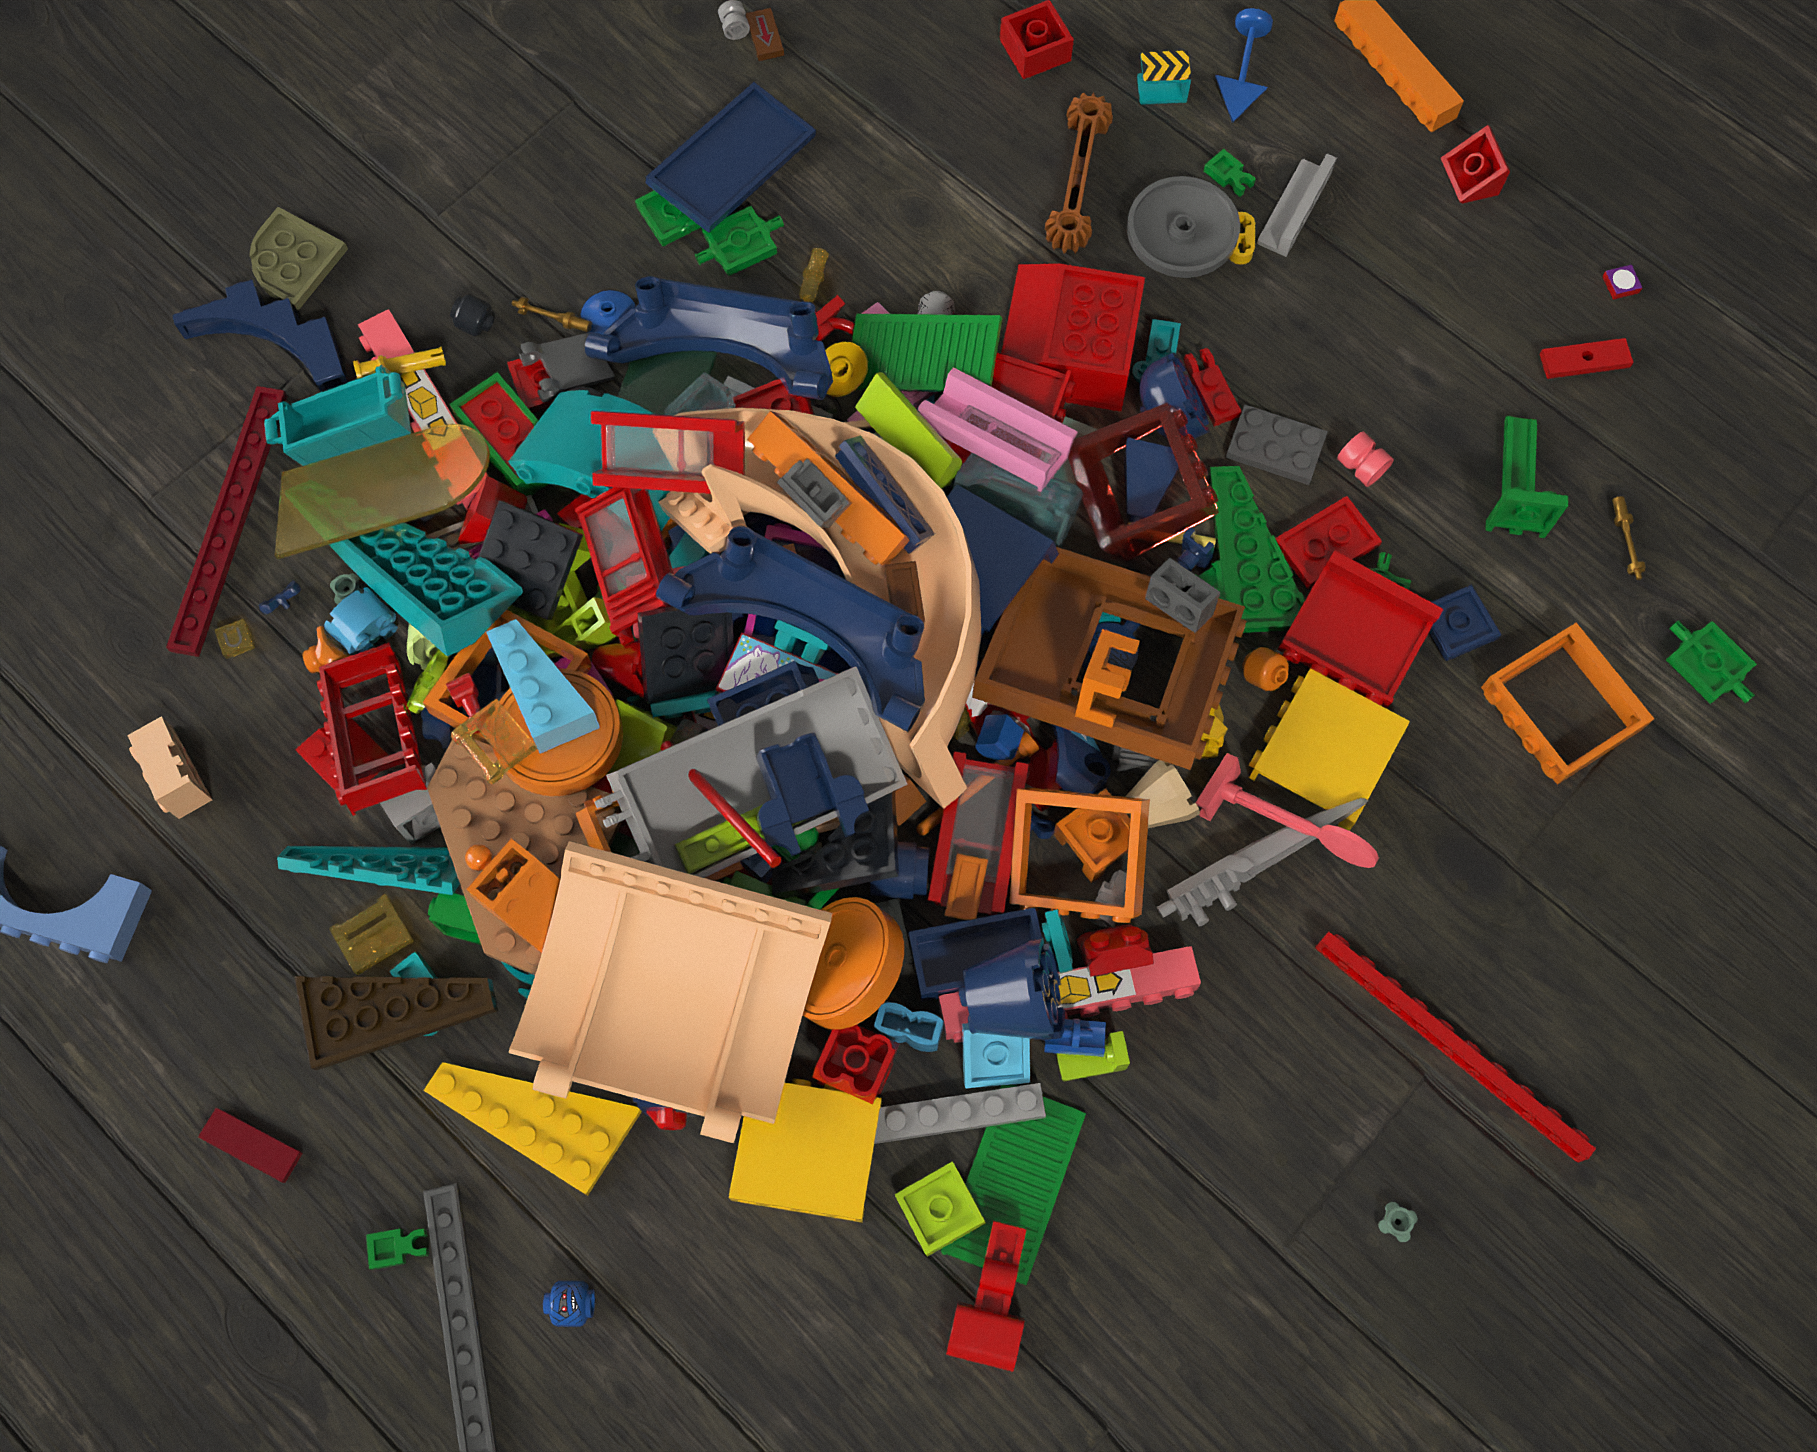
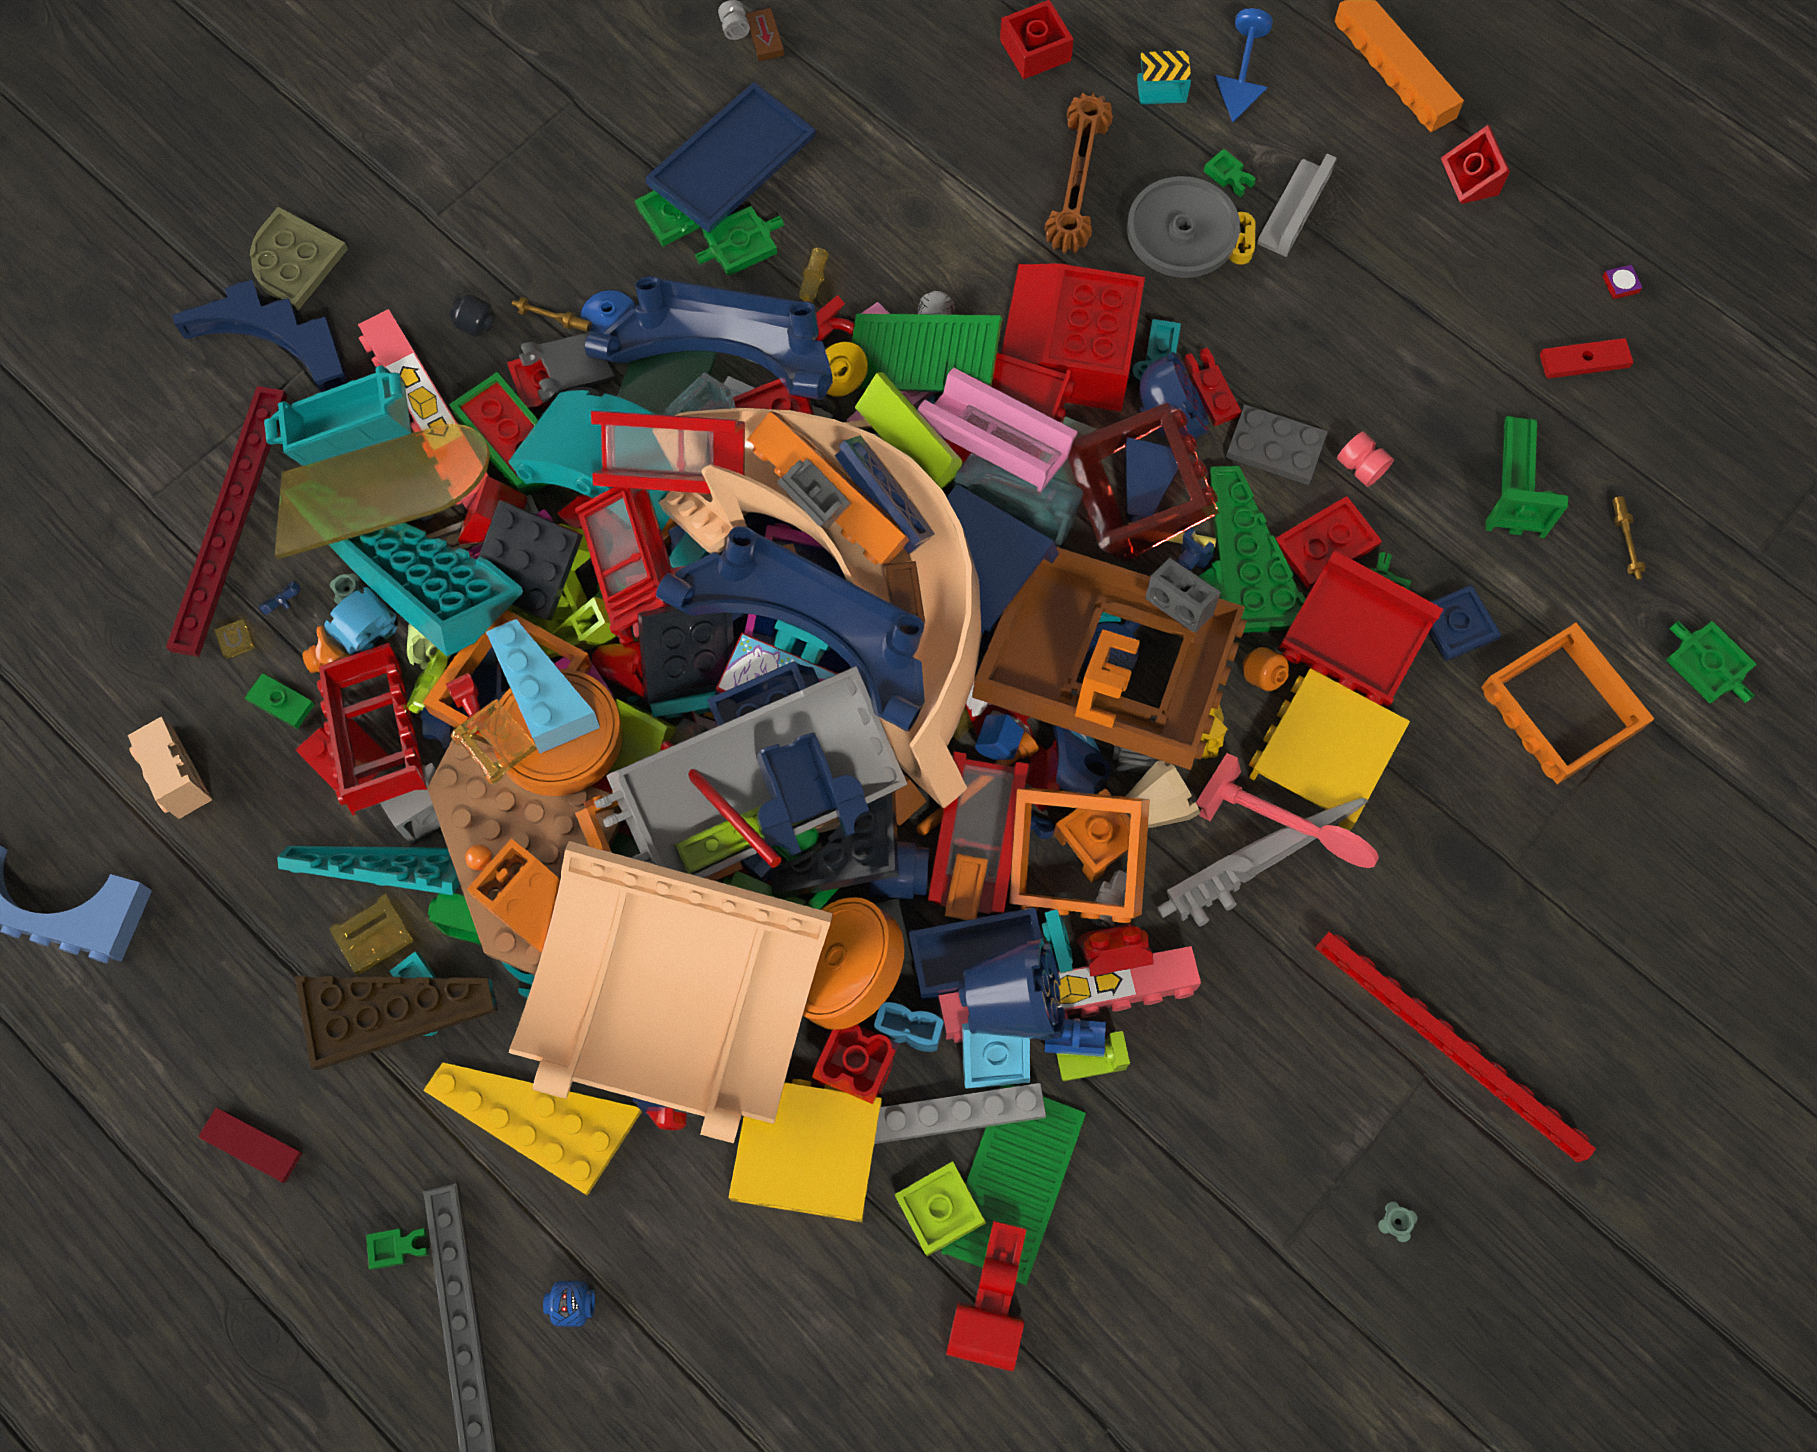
(279, 701): none -> green plate
(403, 363): yellow pin -> none

